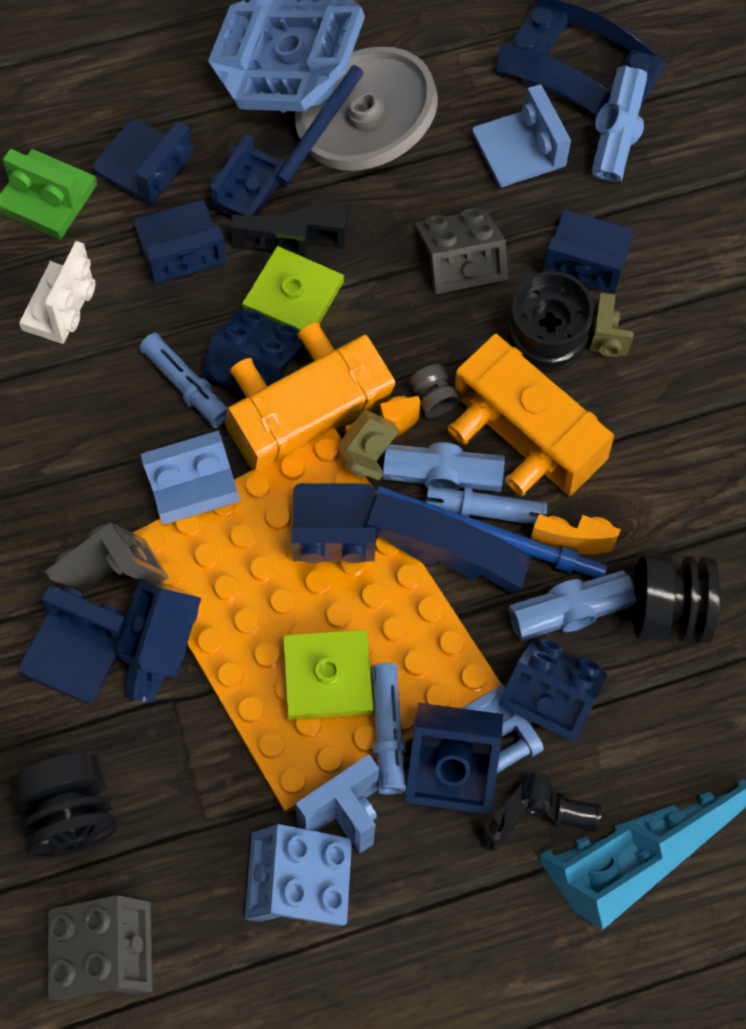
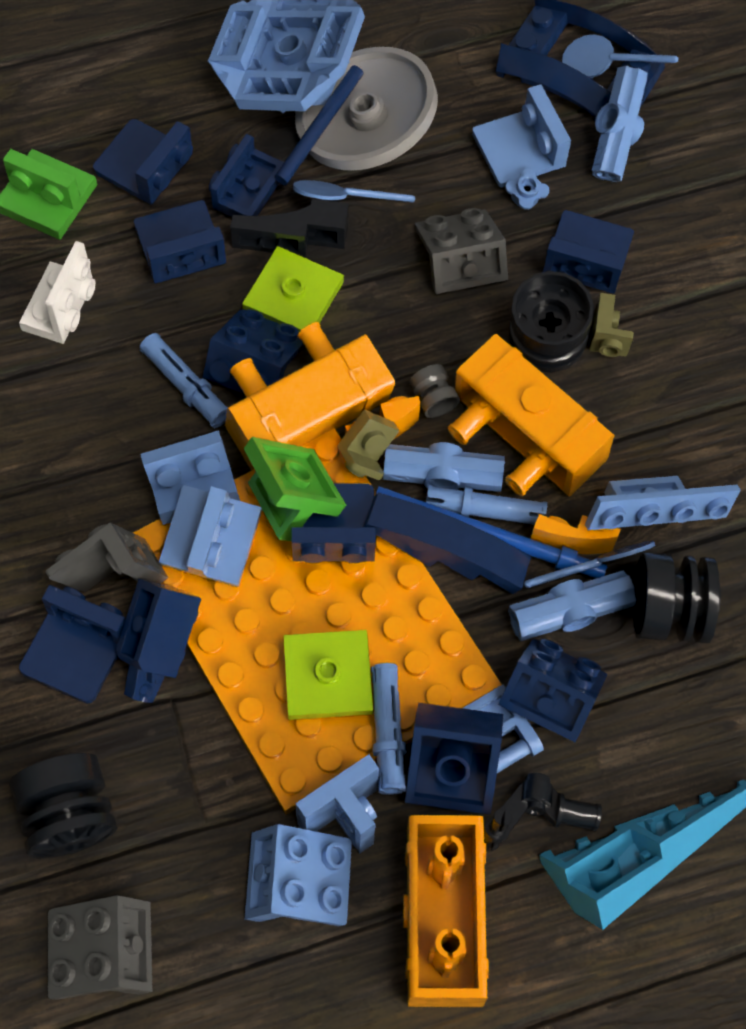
(210, 535): none -> medium blue bracket
(290, 485): none -> bright green bracket
(330, 191): none -> medium blue piece
(445, 911): none -> light orange piece
(524, 198): none -> medium blue plate
(595, 54): none -> medium blue piece
(612, 555): none -> medium blue piece
(658, 502): none -> medium blue bracket

